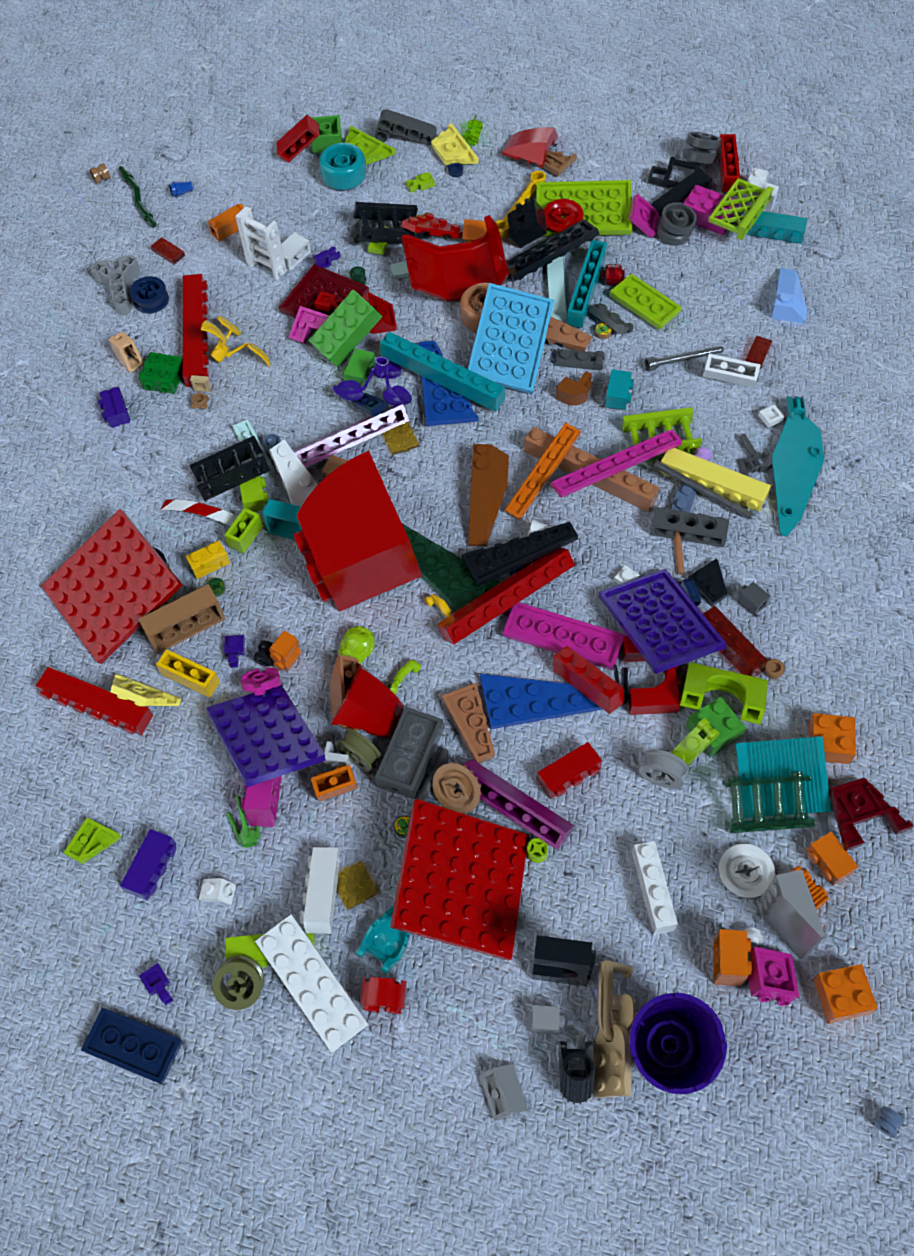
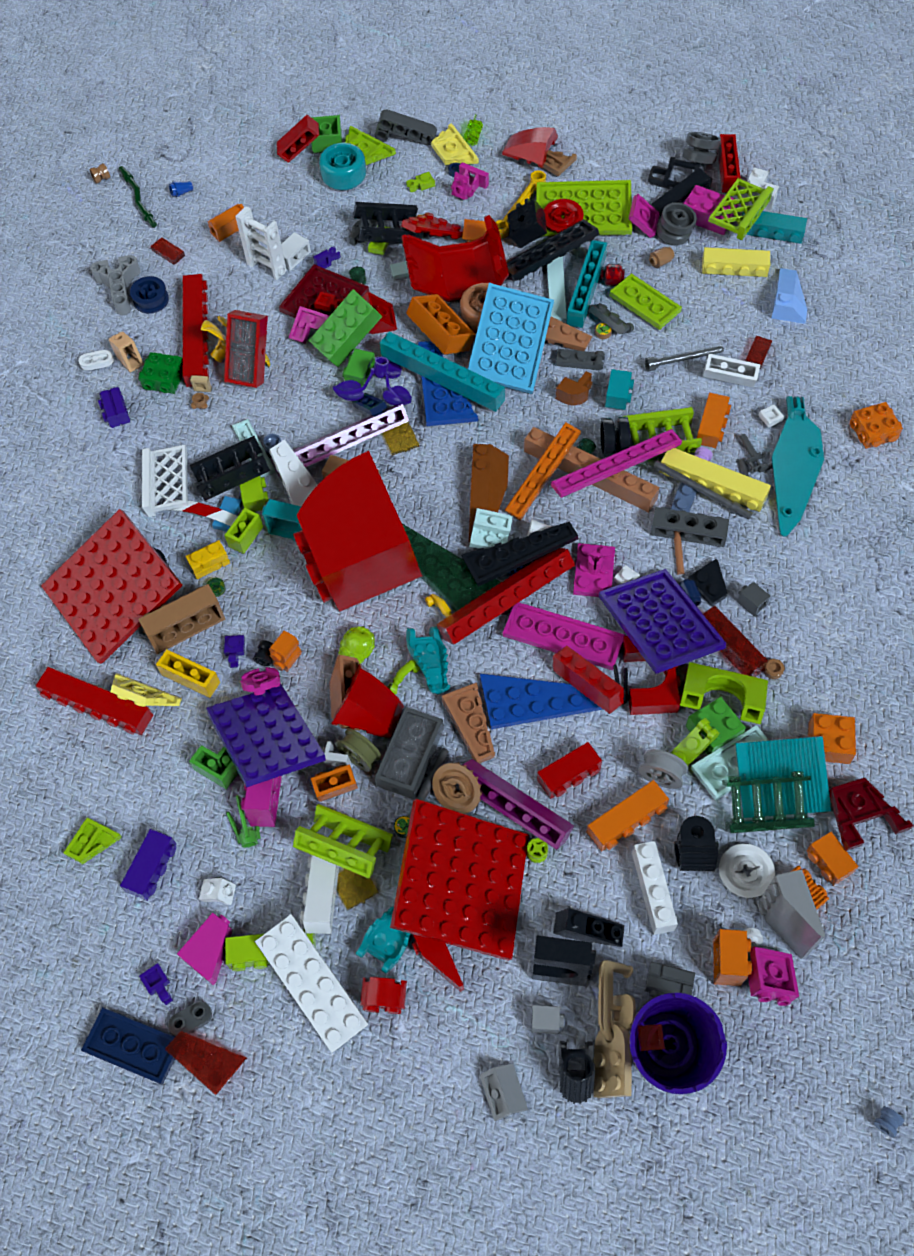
(96, 360): none -> white plate
(151, 481): none -> white fence
(189, 1018): none -> dark grey plate
(205, 1061): none -> clear red wing
(207, 947): none -> dark pink slope
(214, 767): none -> bright green brick
(230, 505): none -> dark azure tile
(236, 996): olive wheel -> none
(245, 348): none -> brick
(336, 852): none -> lime fence
(430, 657): none -> teal animal
(439, 958): none -> red slope
(440, 324): none -> orange brick
(465, 184): none -> dark pink tile
(489, 529): none -> light aqua slope
(587, 445): none -> clear green wheel
(588, 928): none -> black slope
(593, 569): none -> dark pink plate
(614, 436): none -> black wheel
(628, 815): none -> orange brick
(650, 1037): none -> clear red tile
(661, 257): none -> medium nougat brick
(668, 979): none -> dark grey brick
(698, 852): none -> black piece
(714, 420): none -> orange brick
(723, 763): none -> light aqua plate
(735, 262): none -> light yellow brick
(845, 993): orange brick -> none
(876, 425): none -> orange brick

